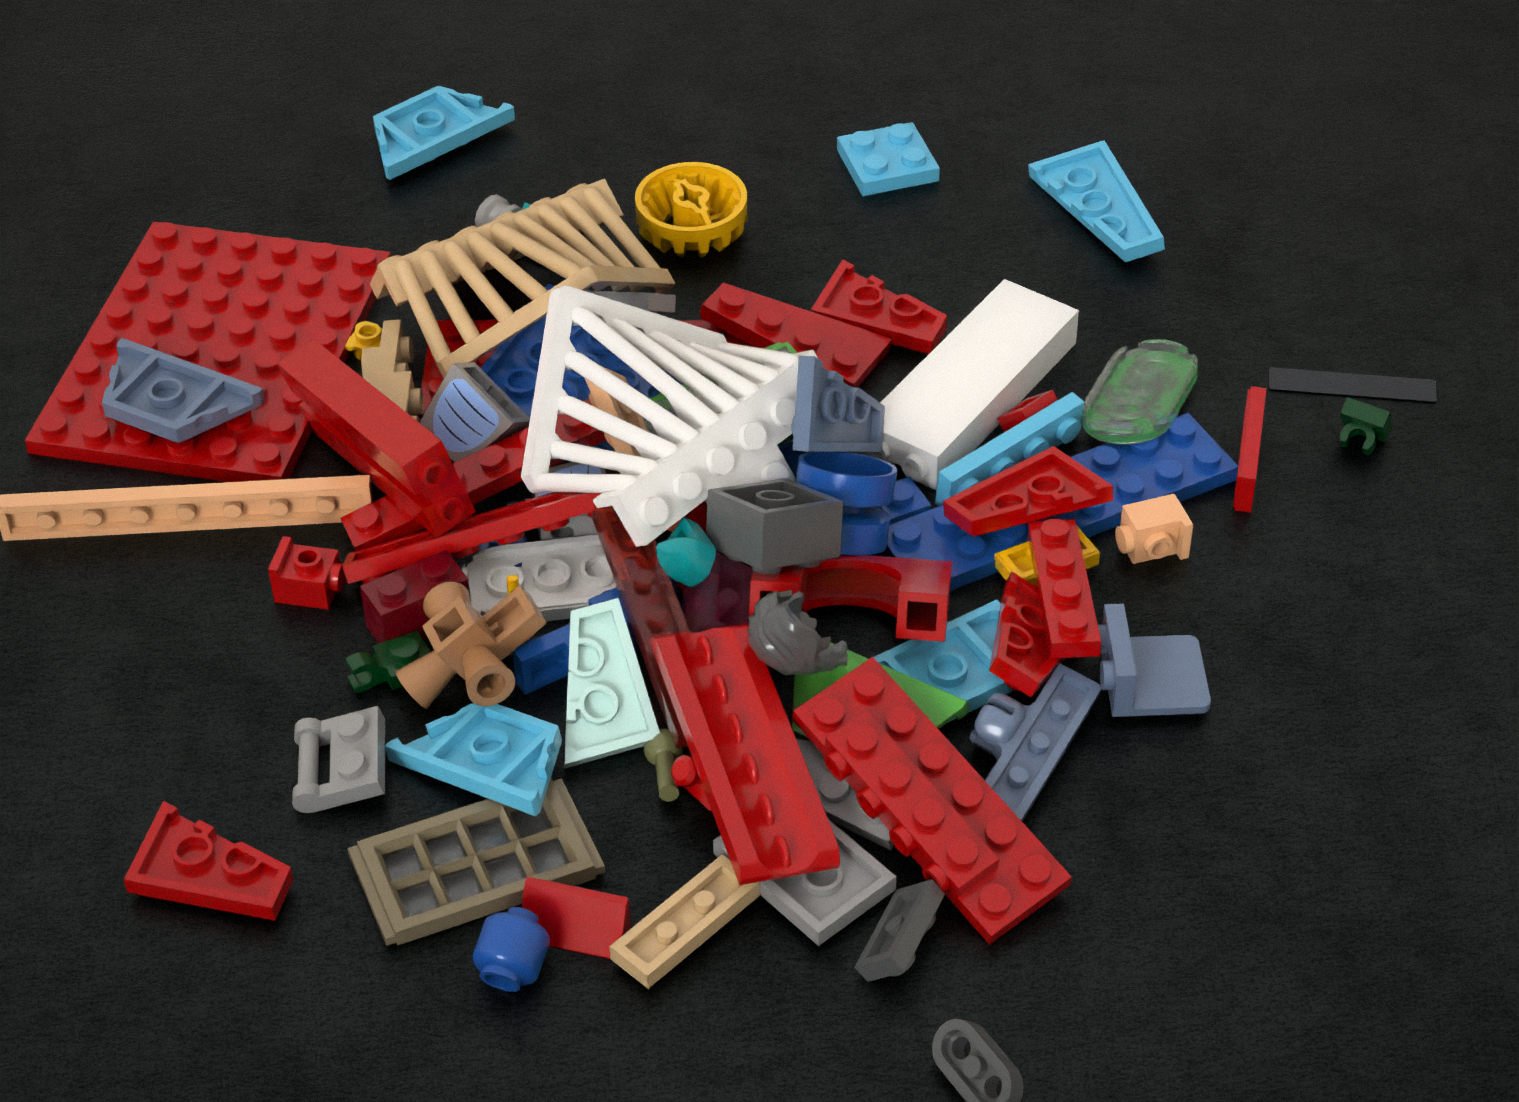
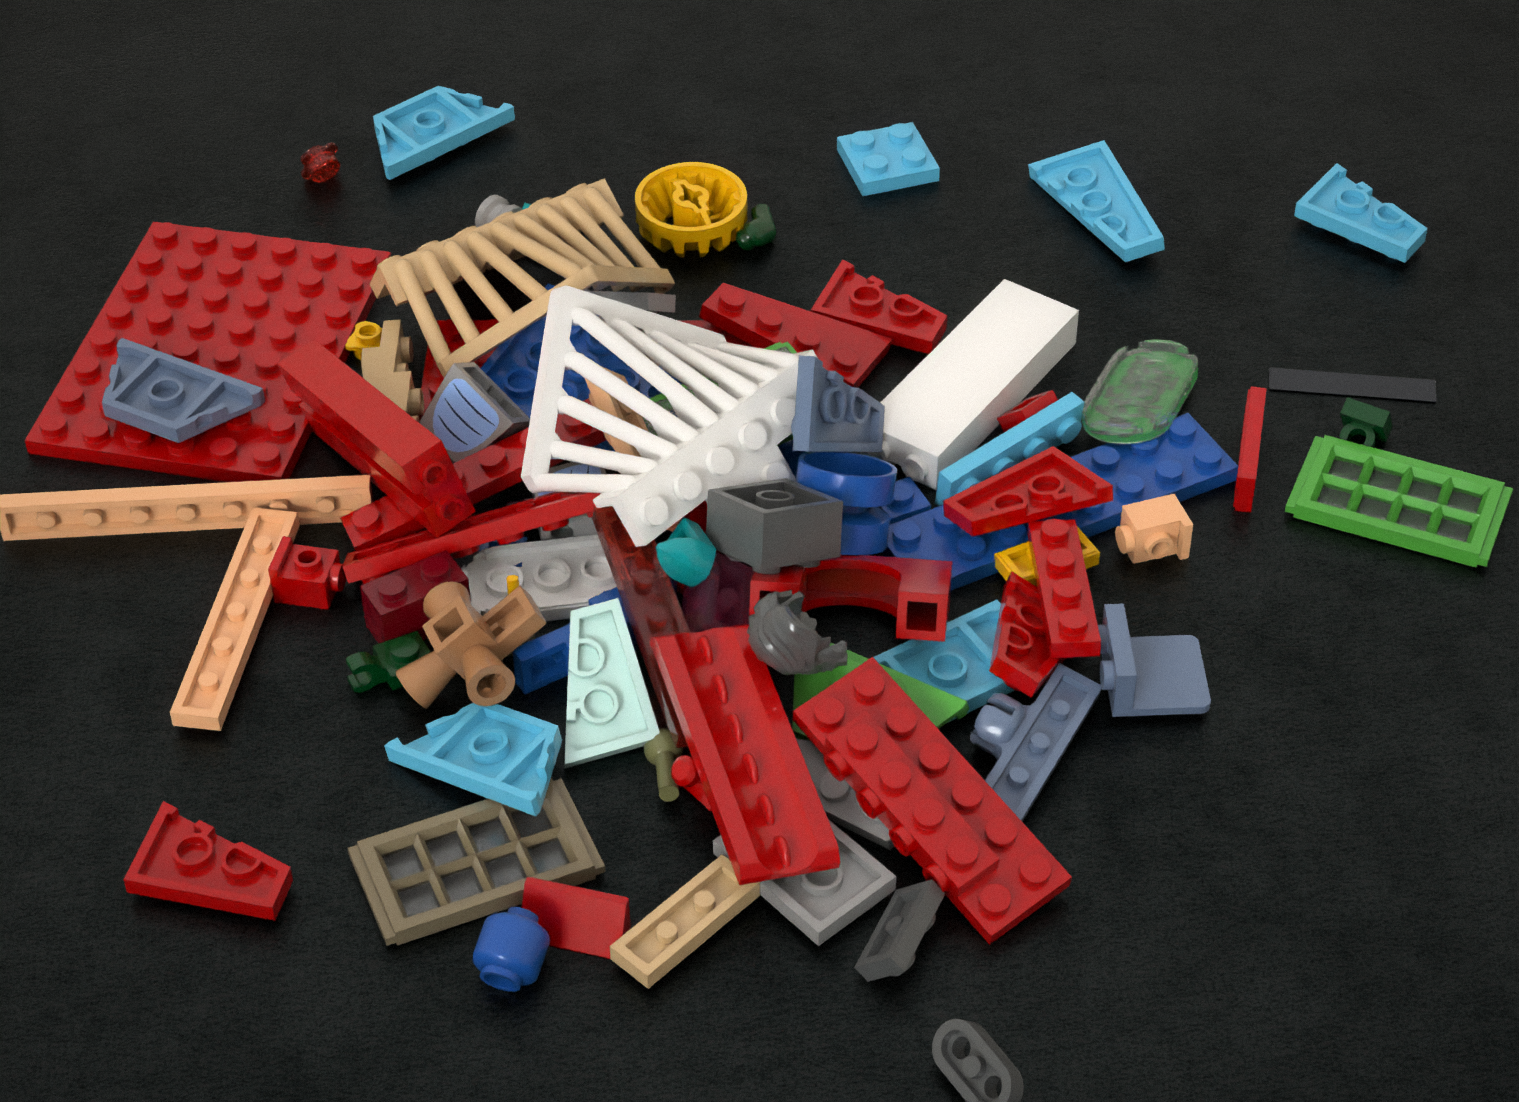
(232, 623): none -> light nougat plate
(320, 163): none -> clear red plate
(355, 759): light grey plate -> none
(759, 230): none -> dark green arm
(1355, 214): none -> medium azure wing
(1400, 500): none -> bright green piece

